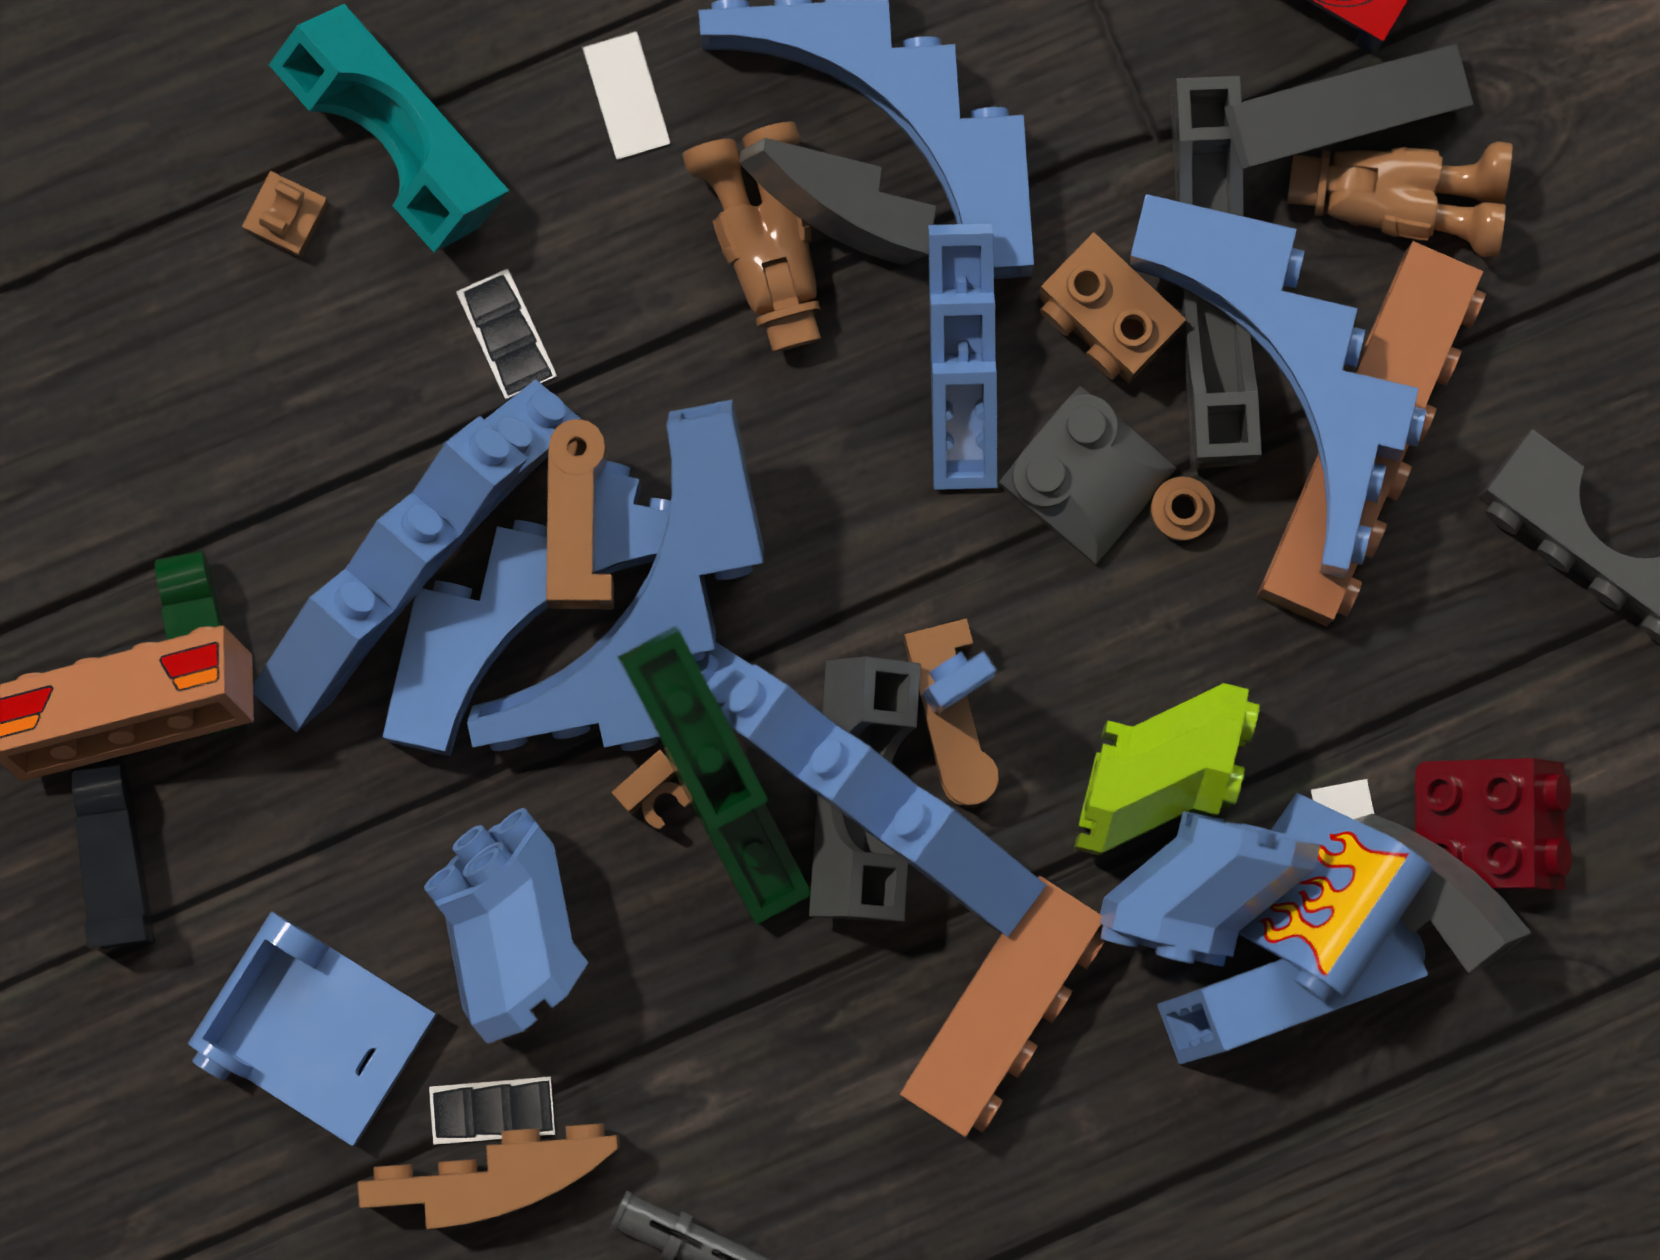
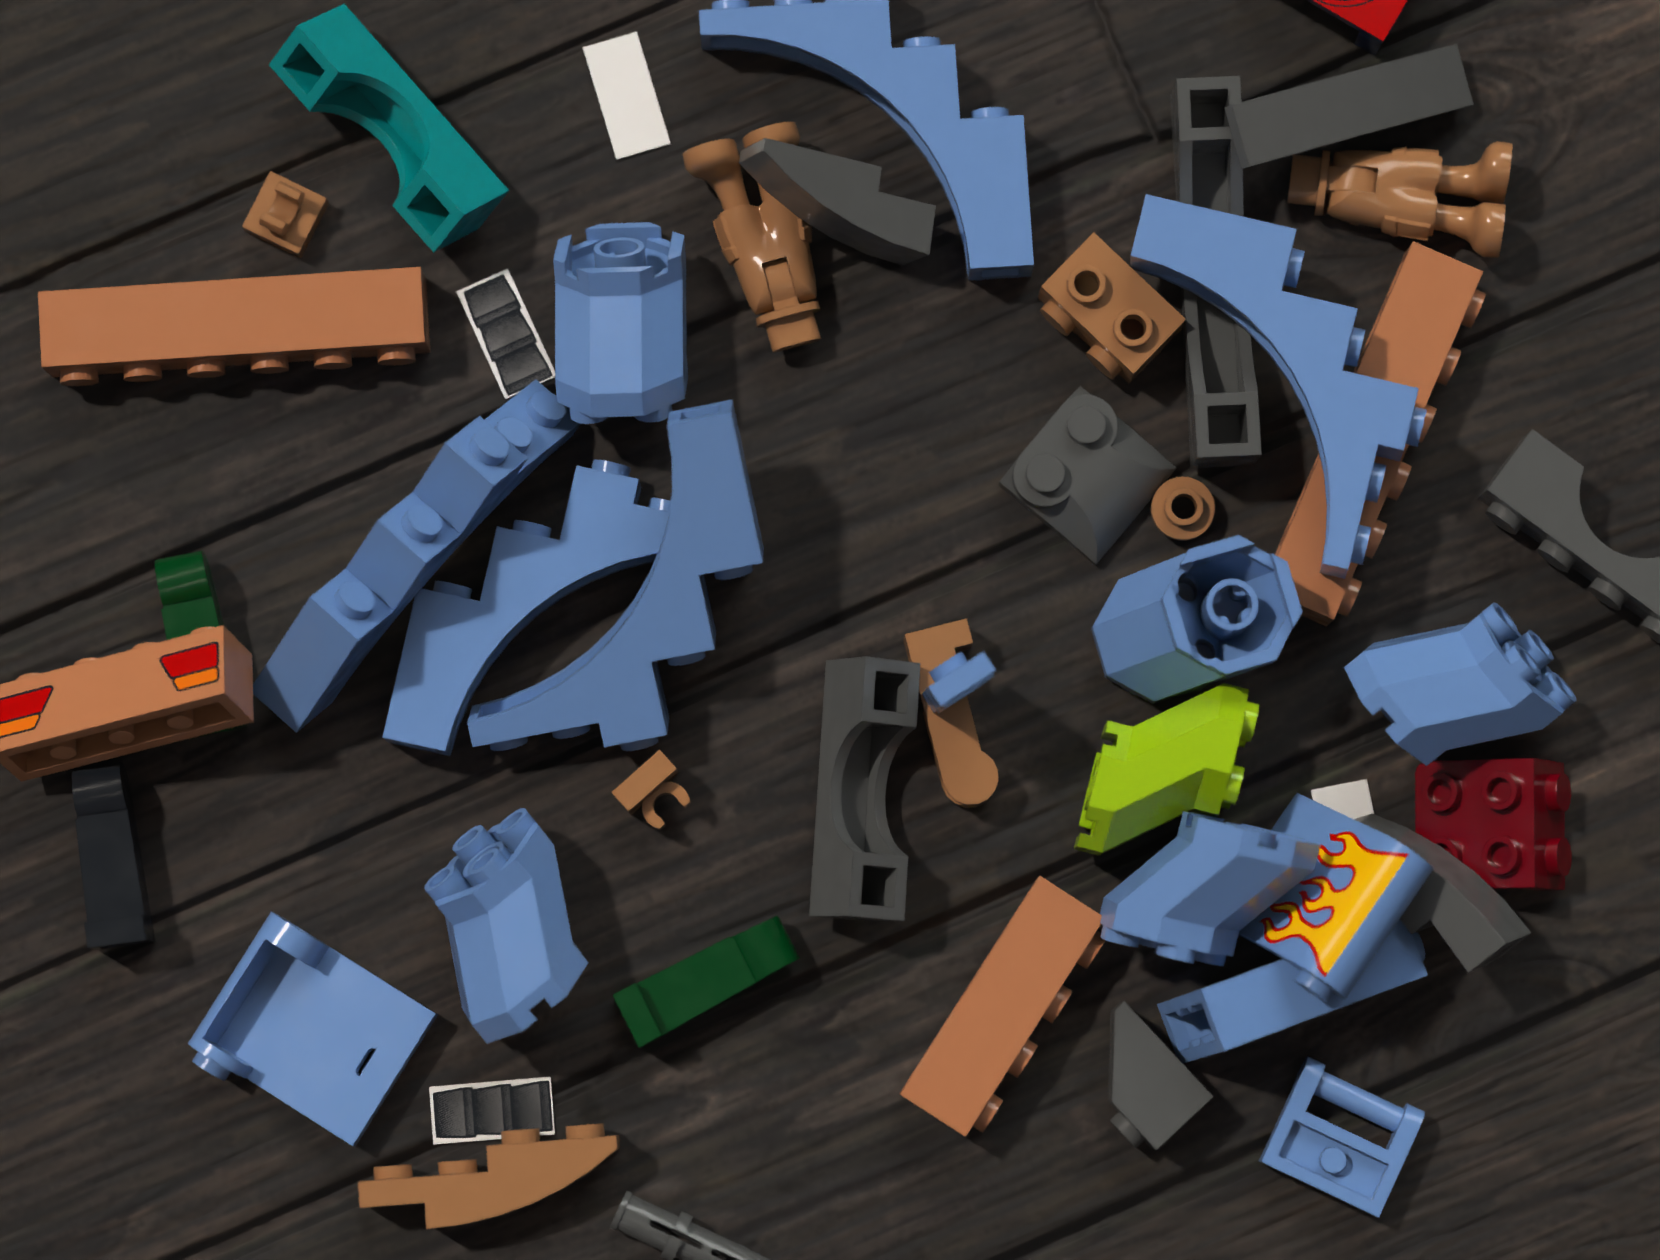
(233, 324): none -> nougat brick
(574, 461): medium nougat leg -> none
(620, 323): none -> medium blue brick
(704, 980): none -> dark green leg
(715, 774): dark green bracket -> none
(870, 791): medium blue arch -> none
(963, 356): medium blue slope -> none
(1147, 1082): none -> dark grey slope
(1196, 619): none -> medium blue brick
(1336, 1158): none -> medium blue plate
(1460, 684): none -> medium blue brick

